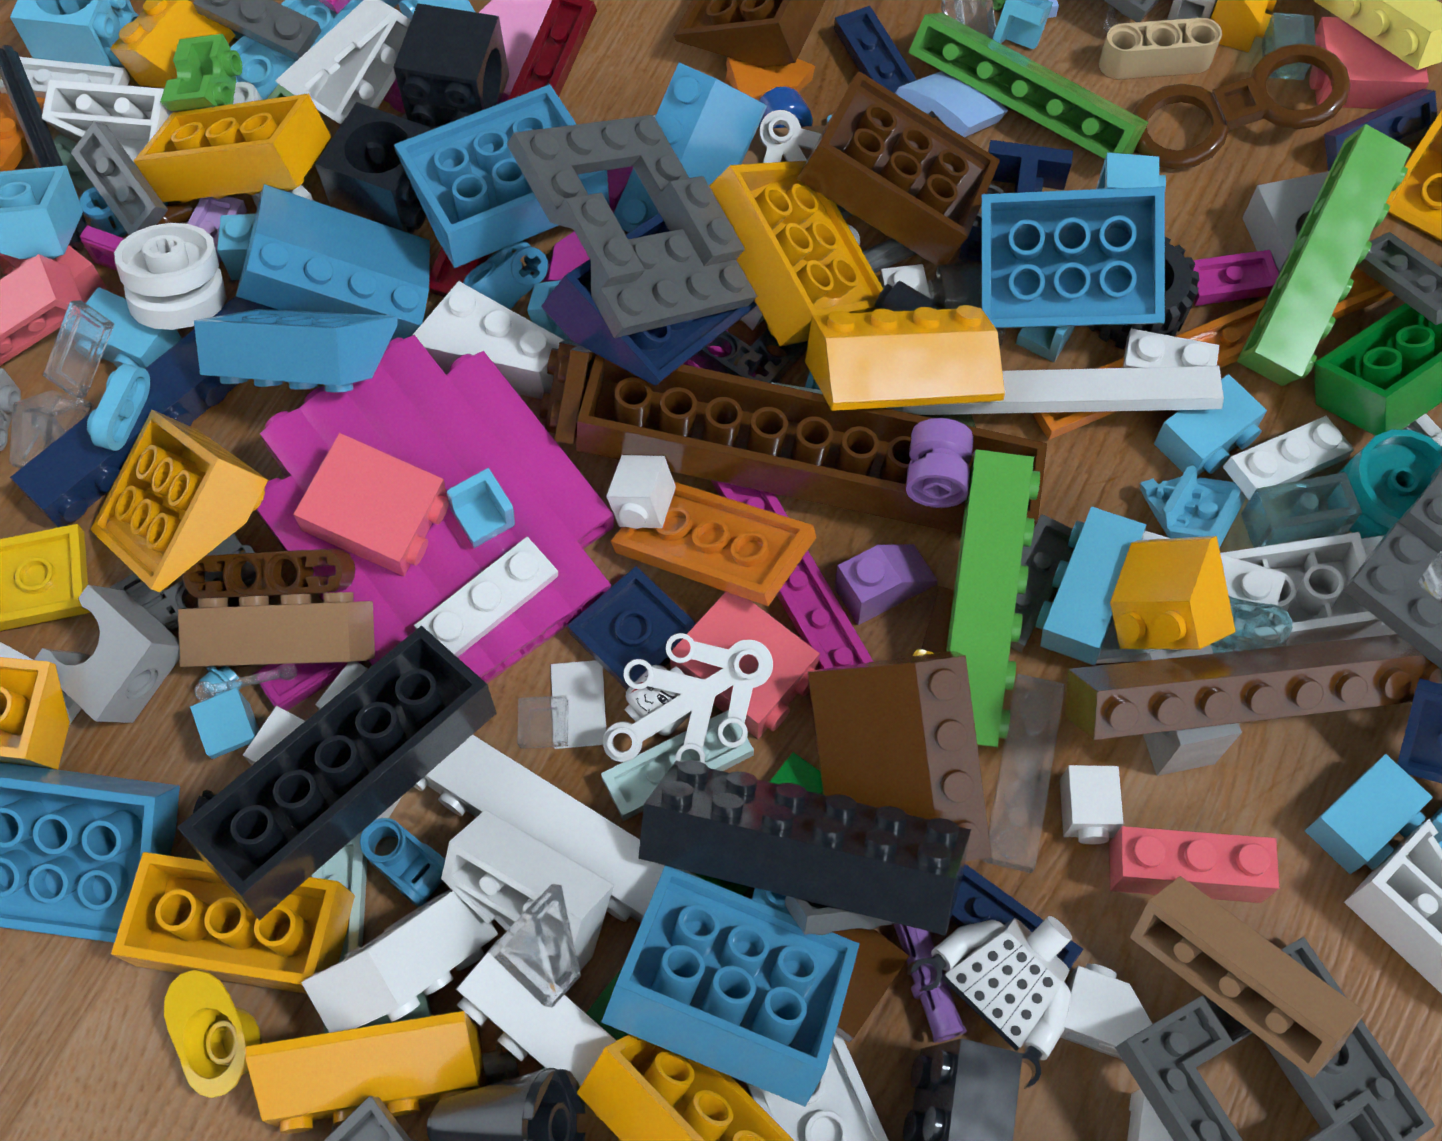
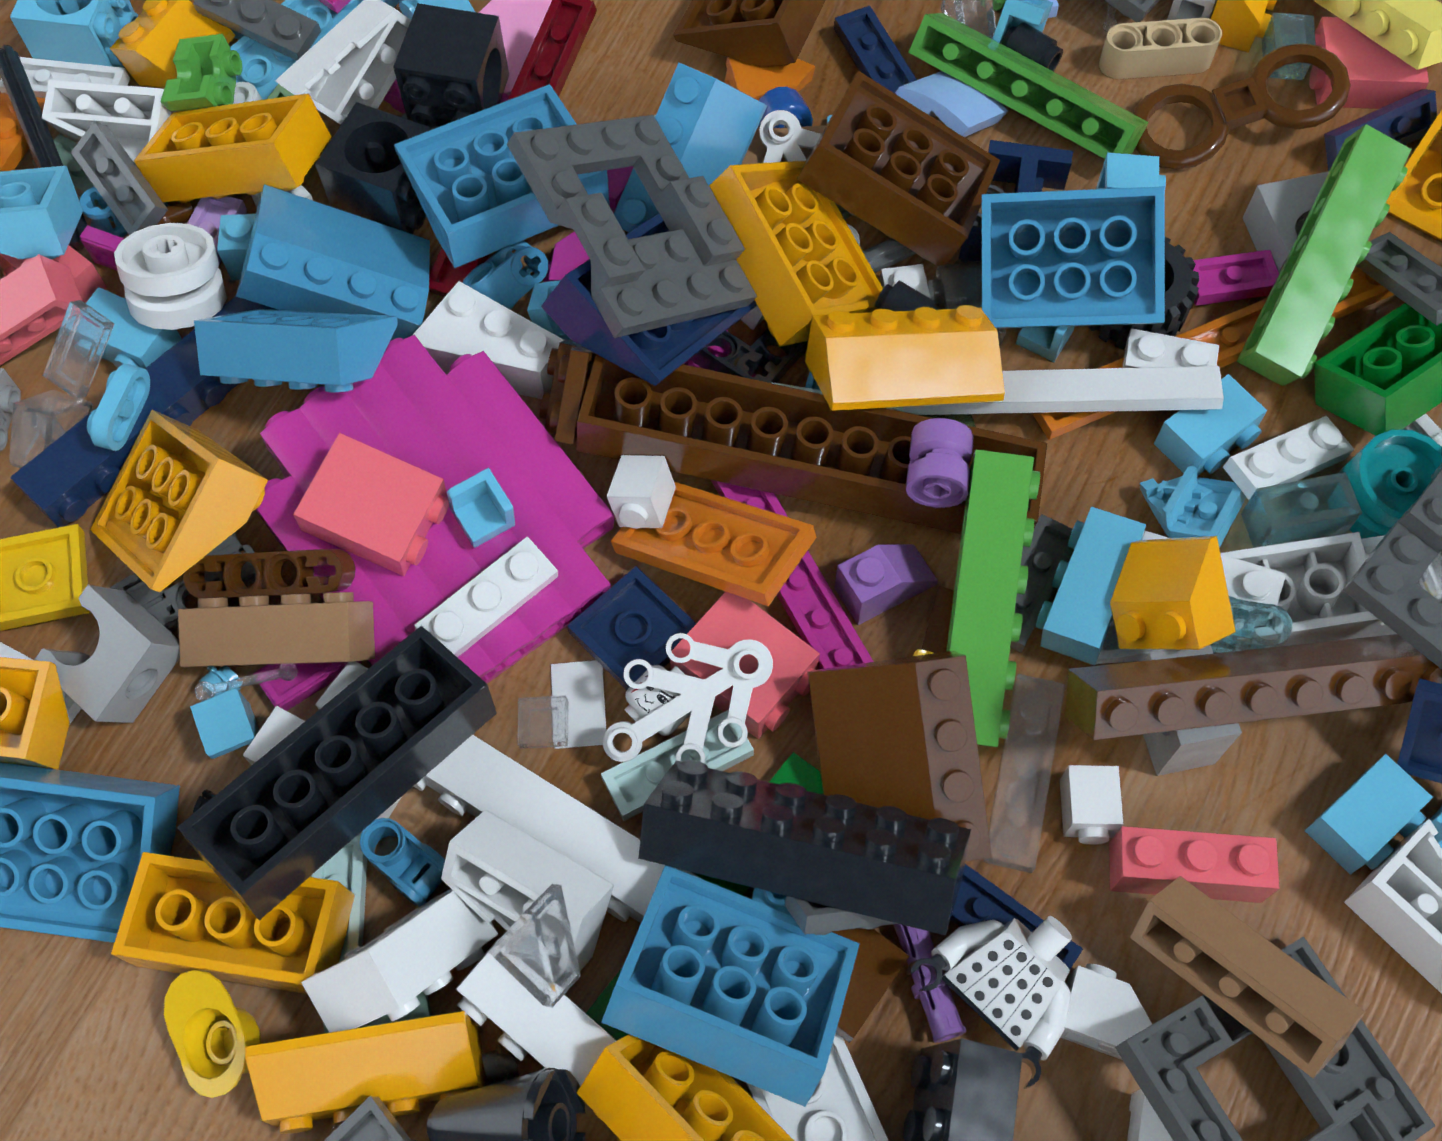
(1033, 45): none -> black brick

